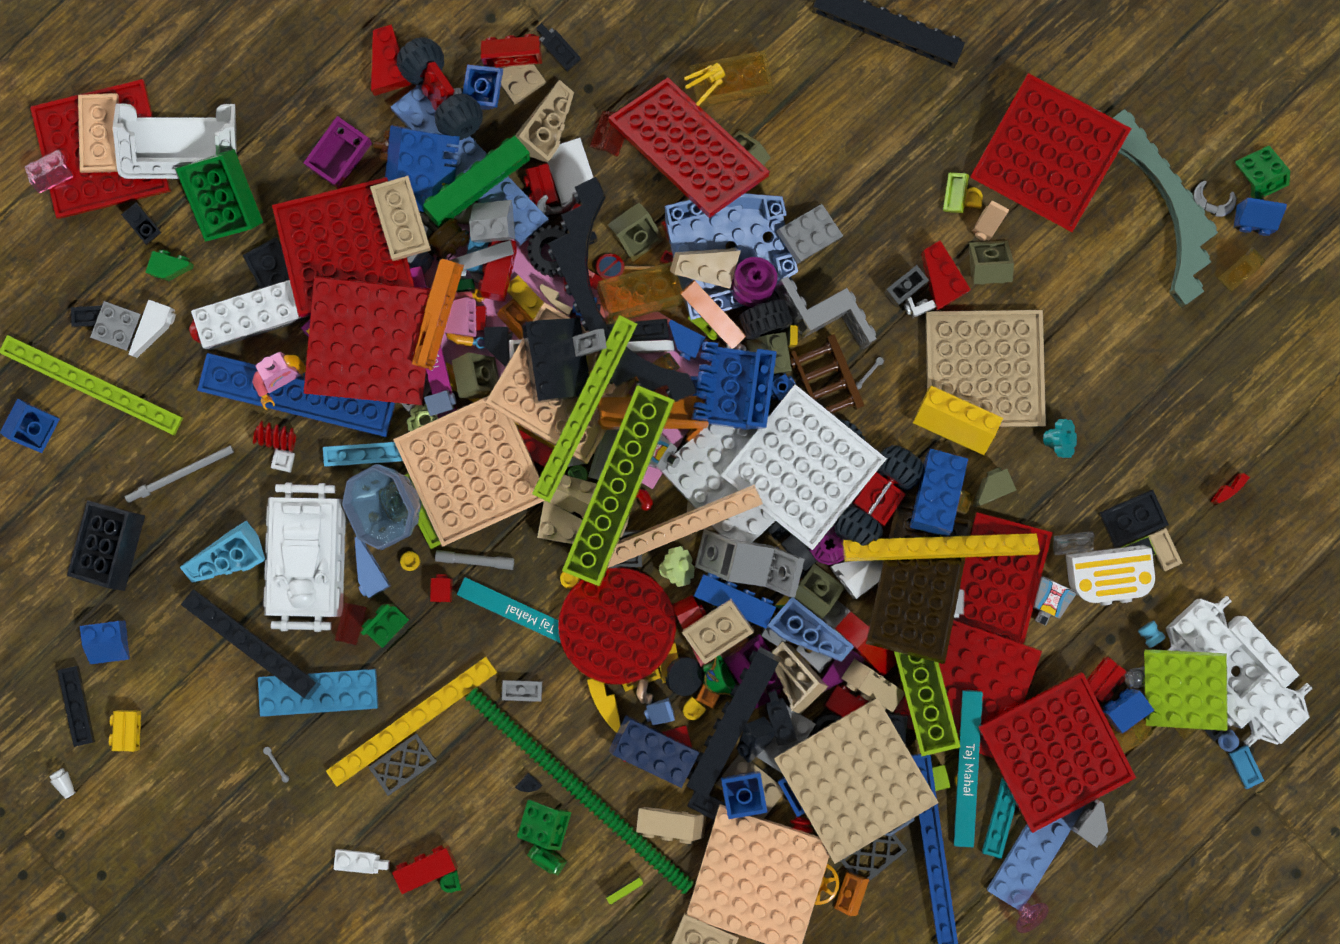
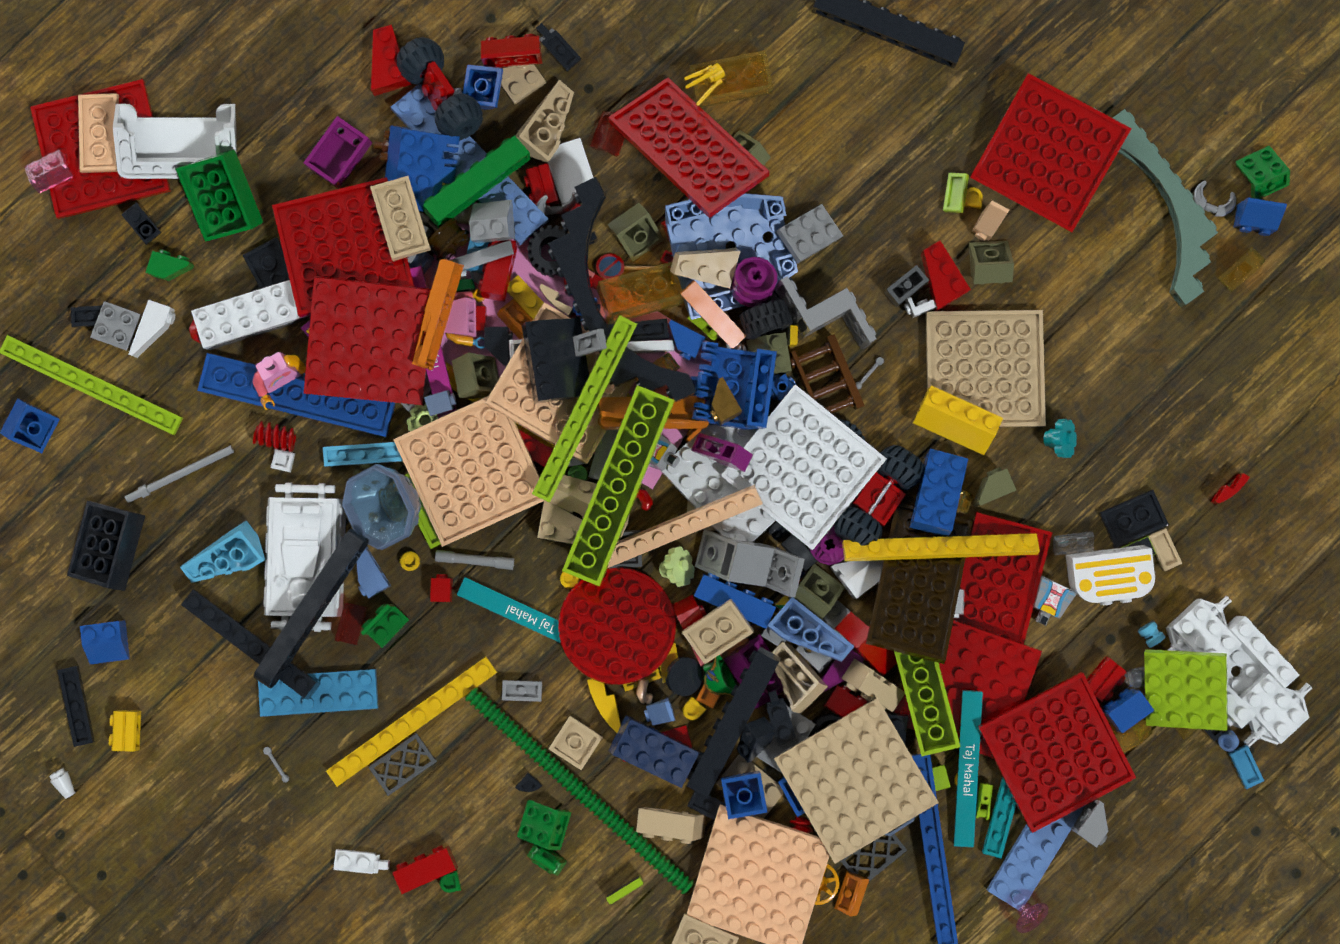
(311, 608): none -> black beam
(575, 742): none -> tan plate
(722, 452): none -> magenta slope
(724, 404): none -> pearl gold slope
(984, 797): none -> lime bar

